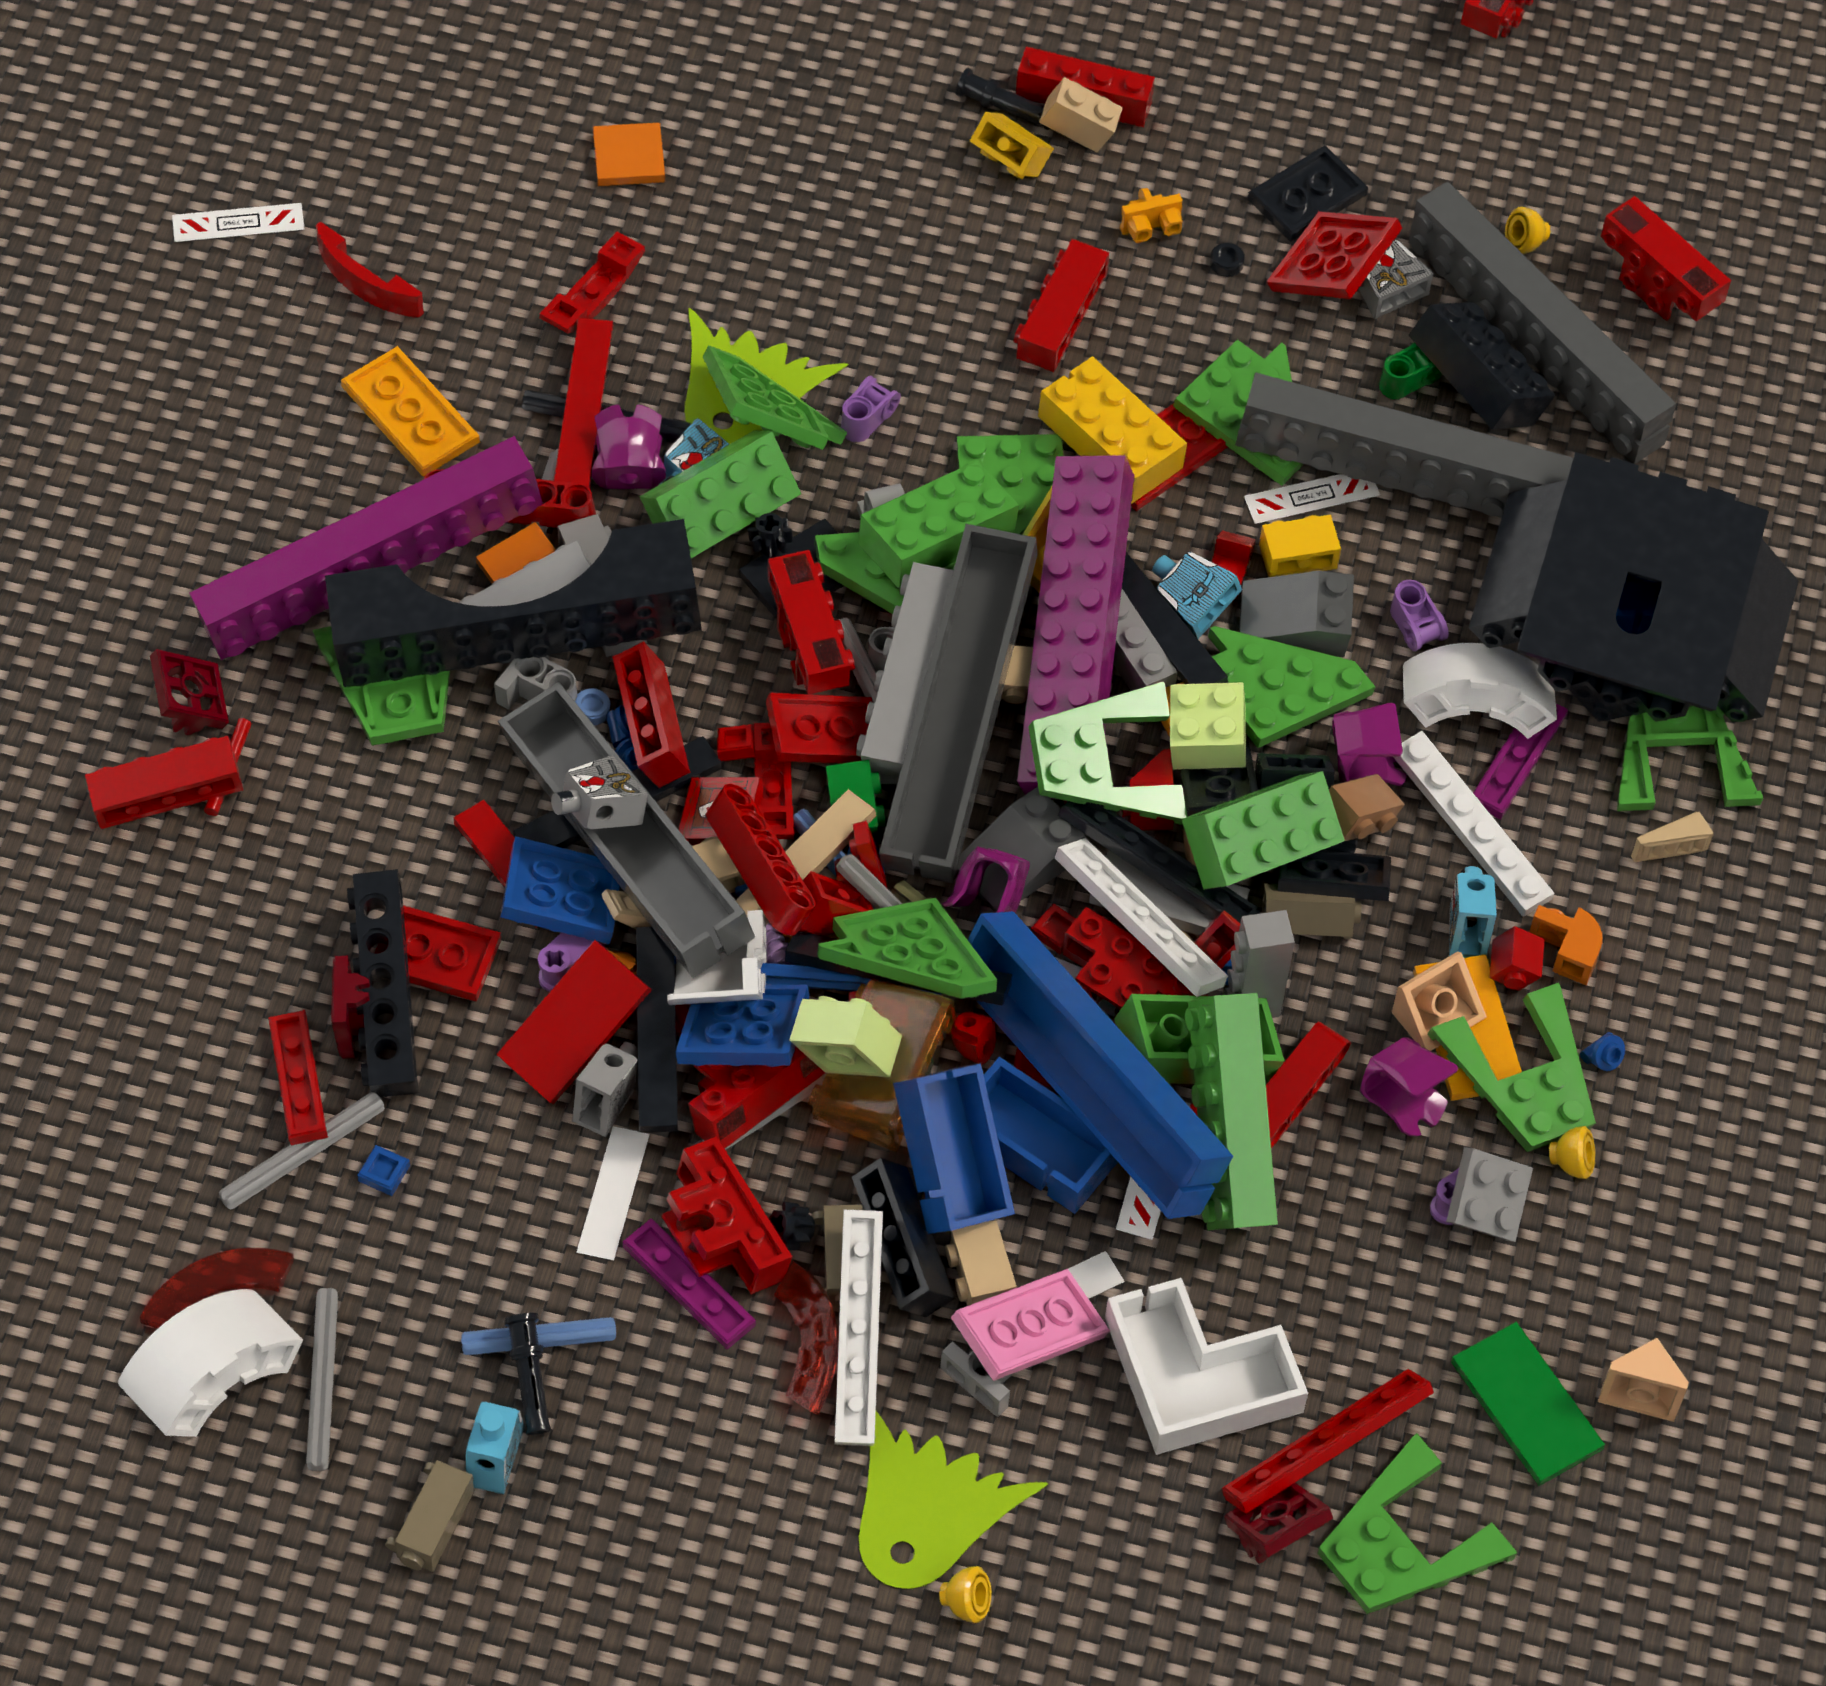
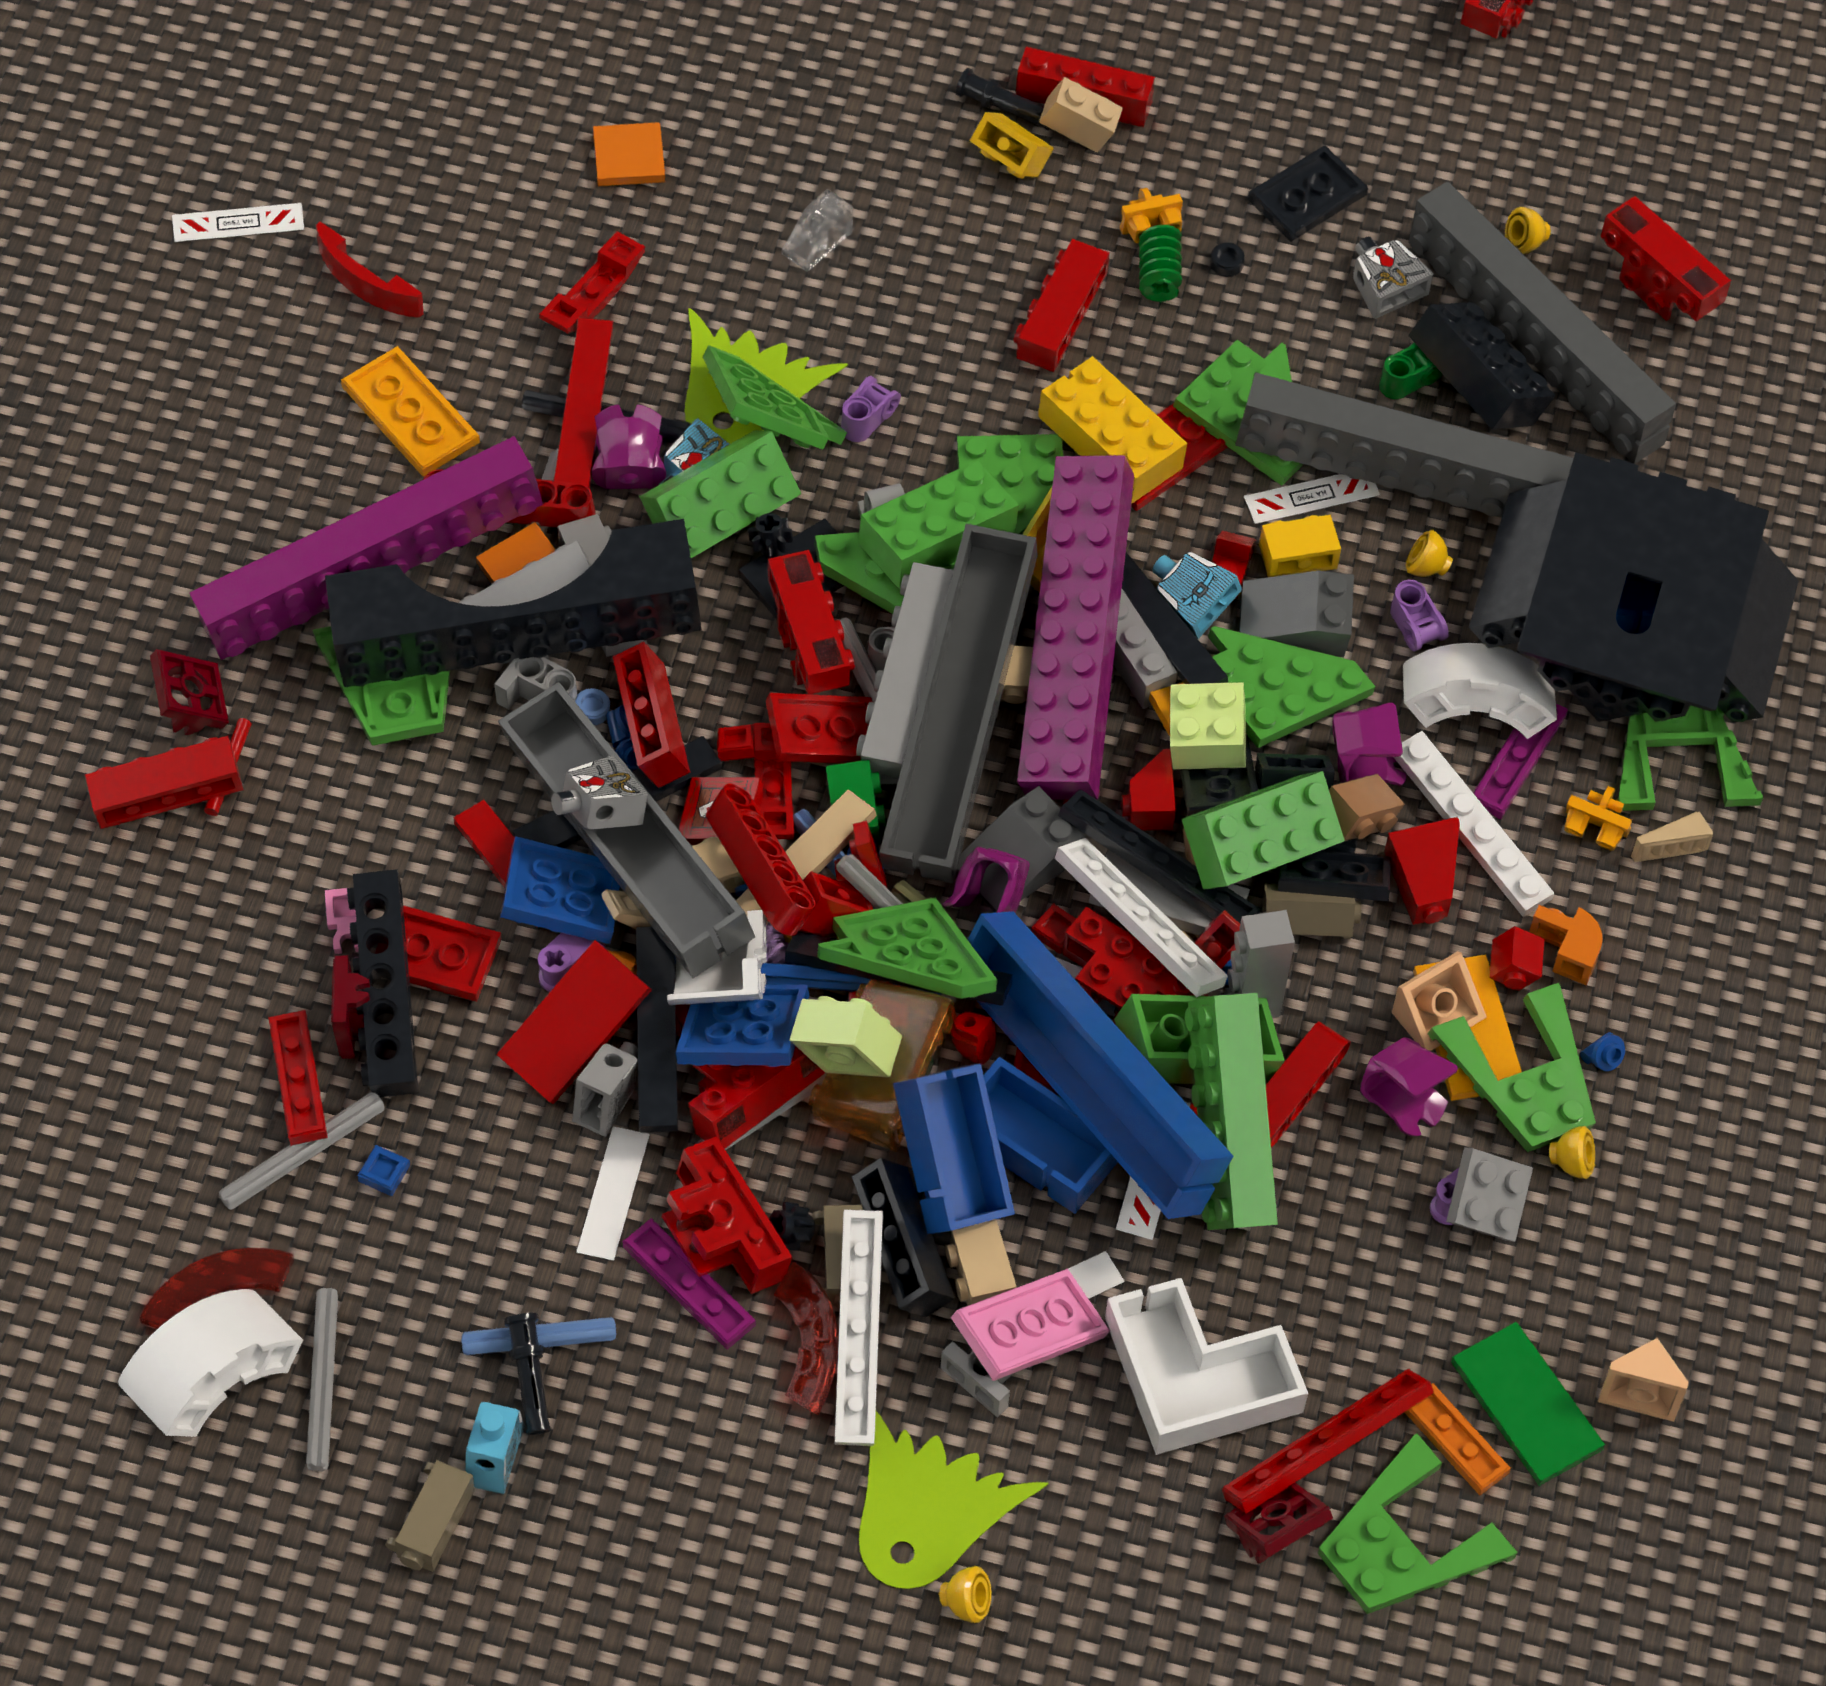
(339, 917): none -> bright pink plate
(819, 230): none -> clear slope
(1075, 762): wing -> none
(1160, 263): none -> green piece
(1334, 255): red plate -> none
(1425, 867): none -> red slope
(1428, 556): none -> yellow brick
(1458, 1441): none -> orange tile
(1472, 897): medium azure torso -> none
(1582, 812): none -> light orange hips

